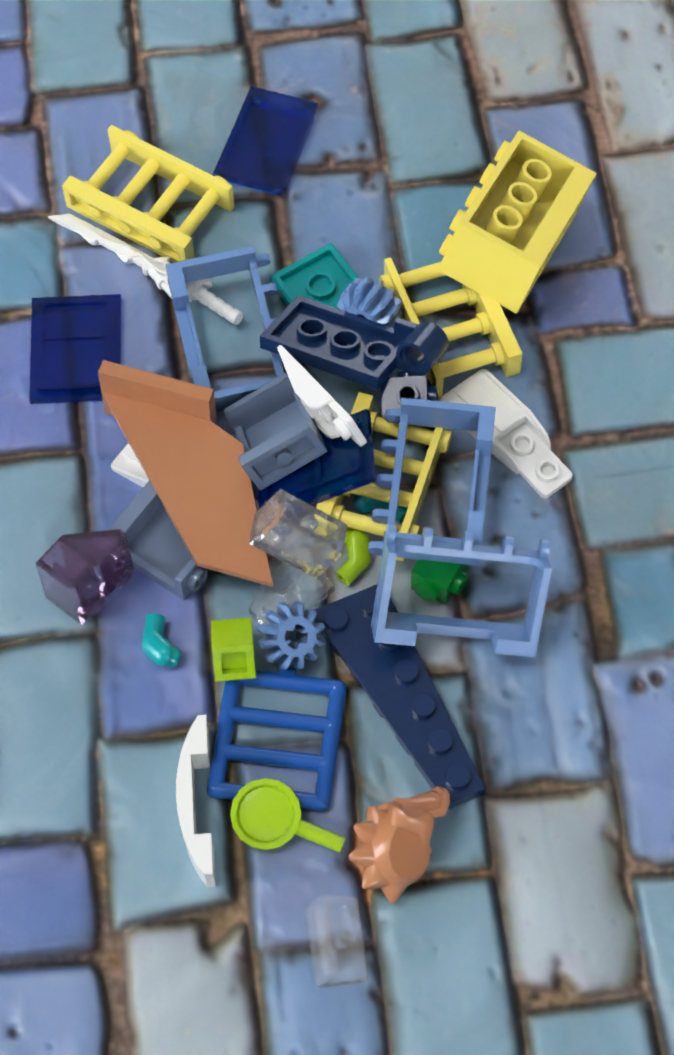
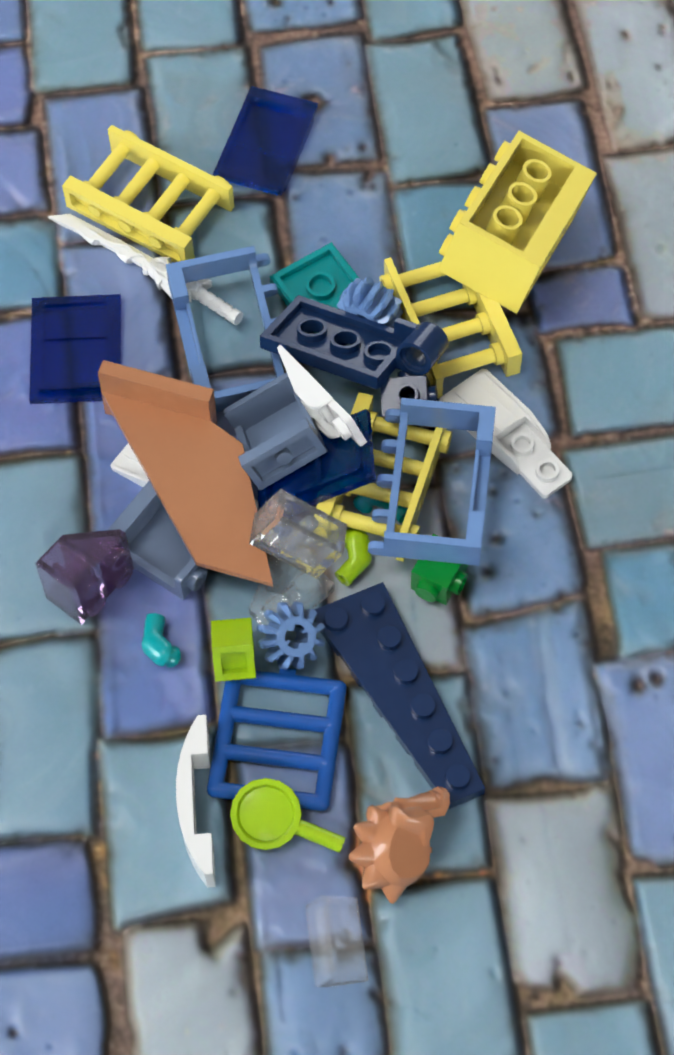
(505, 637): medium blue hinge -> none

